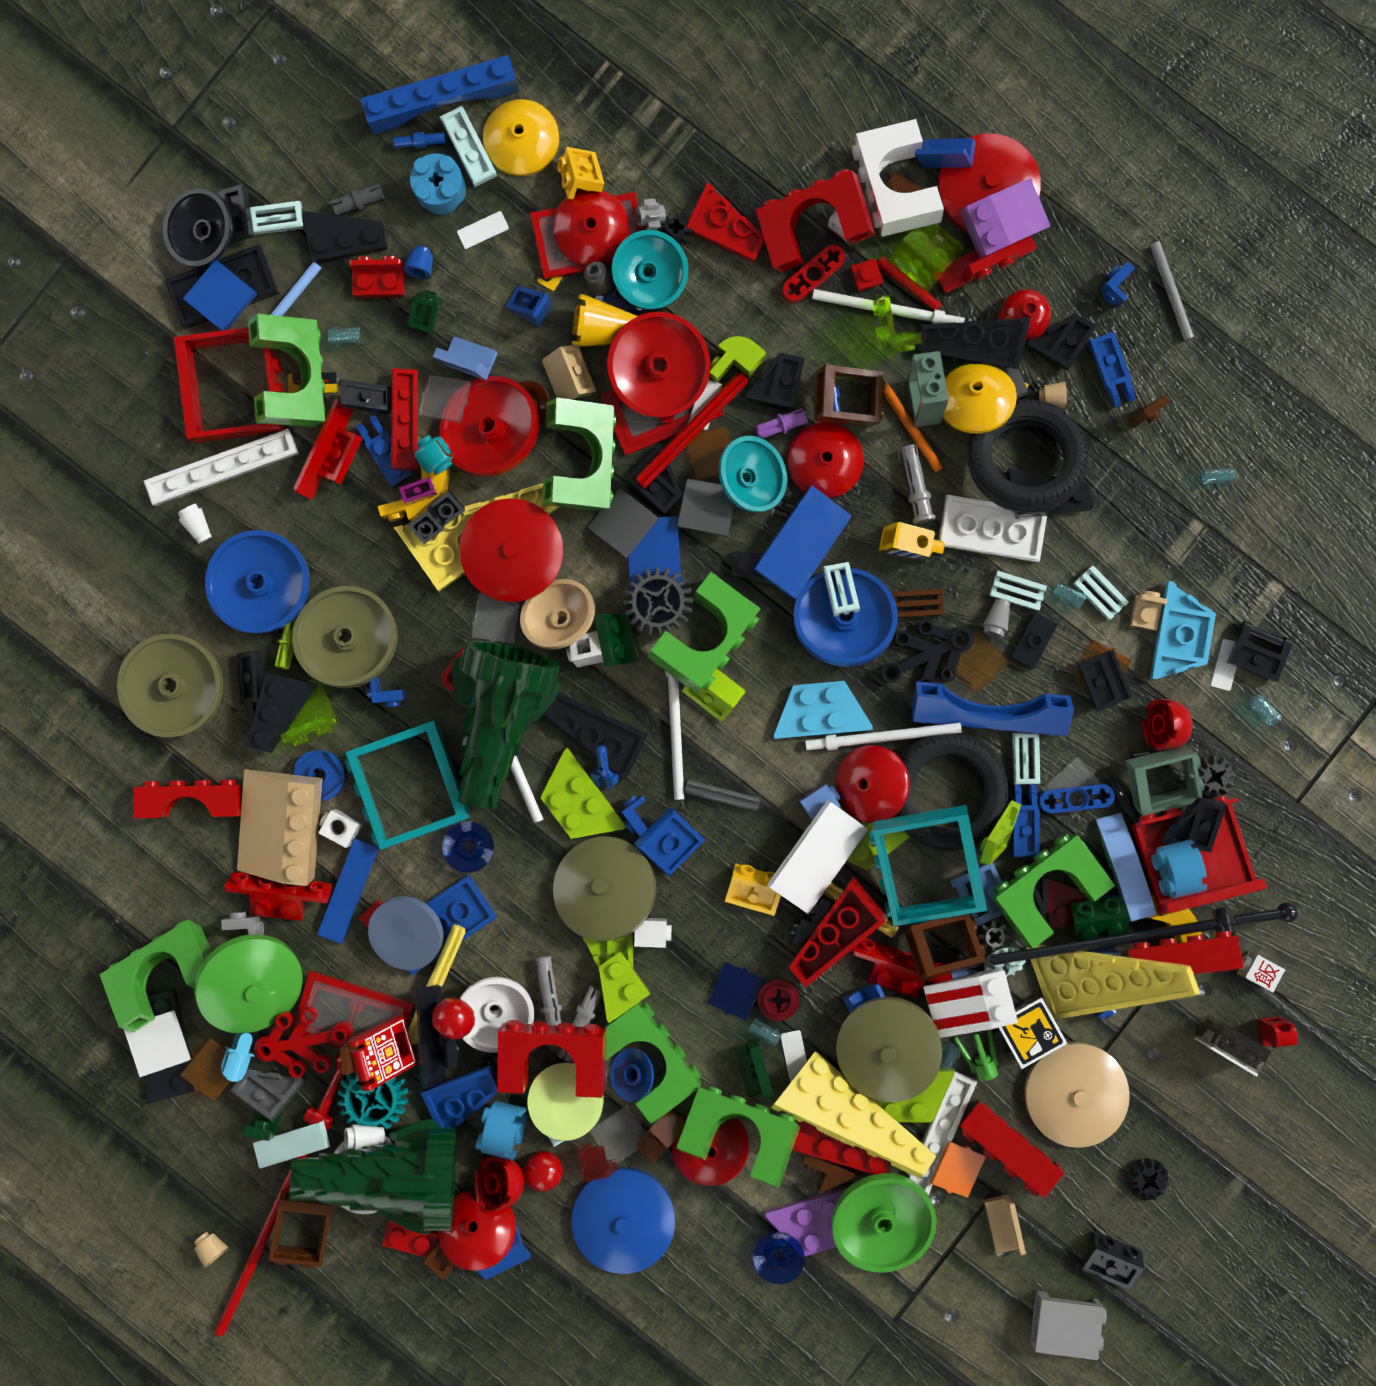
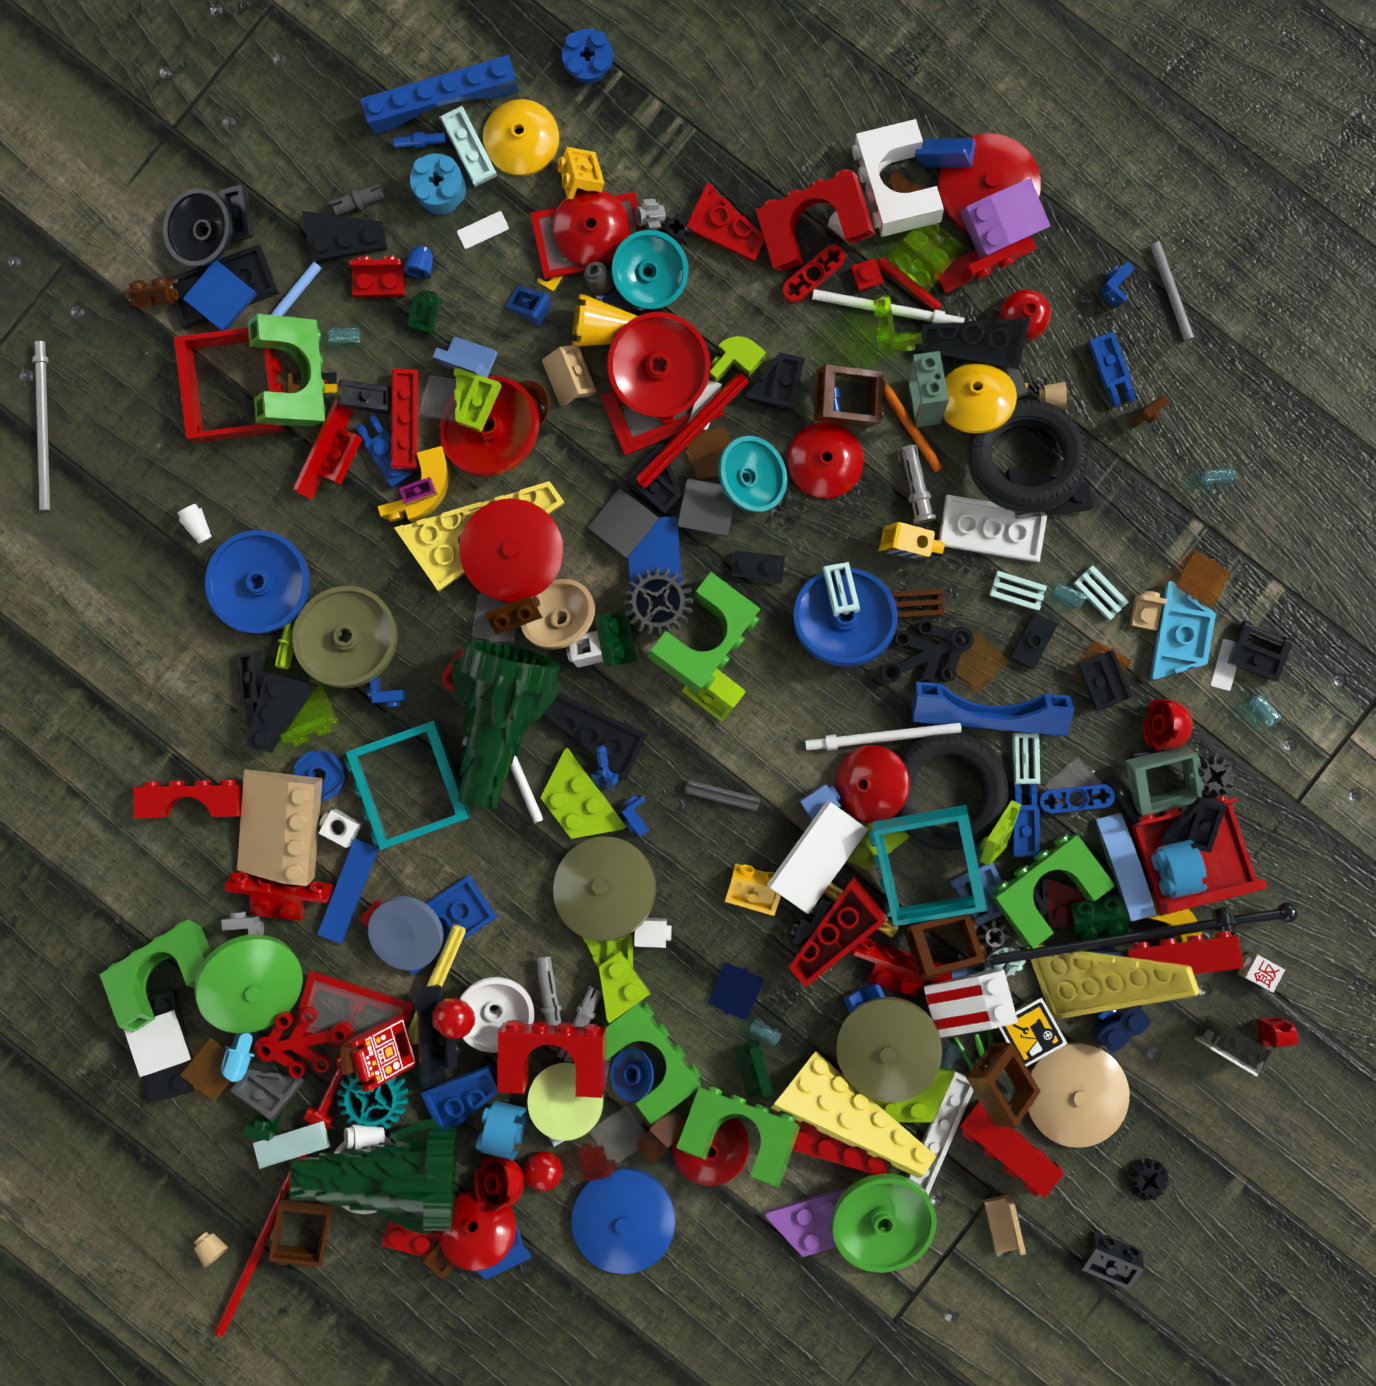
(42, 424): none -> light grey bar
(142, 292): none -> reddish brown hinge
(170, 685): olive dish -> none
(221, 467): white tile -> none
(280, 227): light aqua tile -> none
(433, 455): teal head -> none
(435, 516): black slope -> none
(456, 853): clear blue dish -> none
(474, 398): none -> lime wing
(514, 614): none -> reddish brown hinge
(591, 41): none -> blue plate
(596, 426): arch -> none
(669, 841): blue tile -> none
(676, 744): white bar -> none
(777, 1269): clear blue dish -> none
(782, 423): medium lavender axle -> none
(787, 1007): dark red gear -> none
(793, 1052): white sticker -> none
(802, 542): blue tile -> none
(821, 710): medium azure wing -> none
(832, 1173): reddish brown slope -> none
(957, 1169): orange piece -> none
(983, 1078): none -> reddish brown window
(997, 620): light grey cone -> none
(1063, 341): black wing -> none
(1067, 1327): light grey panel -> none
(1116, 1031): none -> dark blue brick
(1203, 579): none -> clear orange piece

